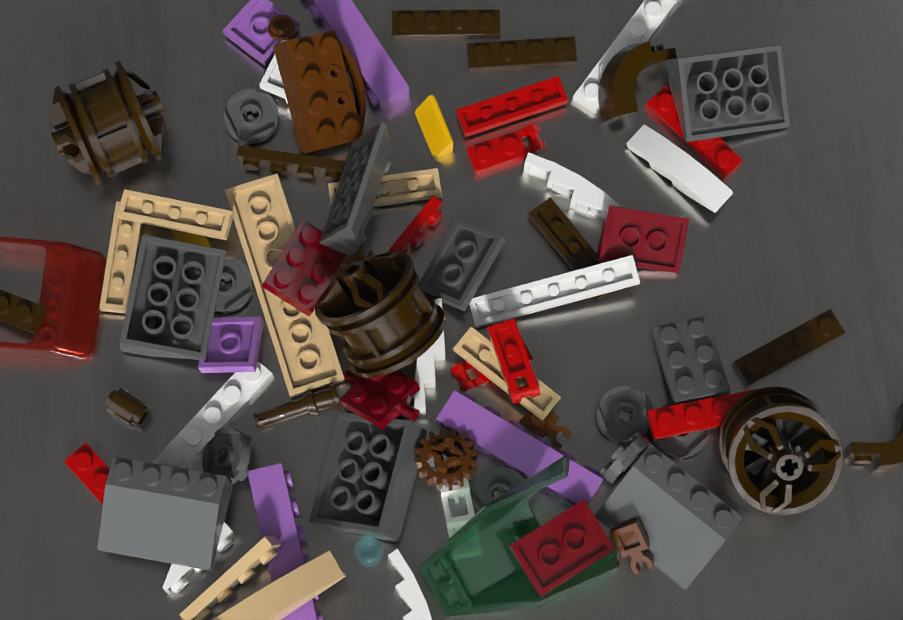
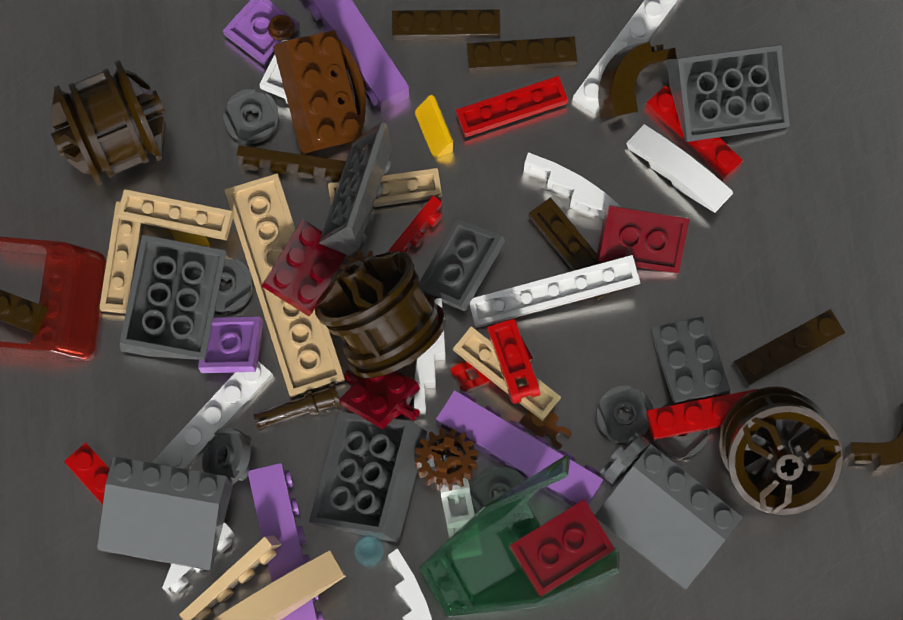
(127, 407): dark brown brick -> none
(505, 149): red plate -> none
(632, 541): reddish brown plate -> none

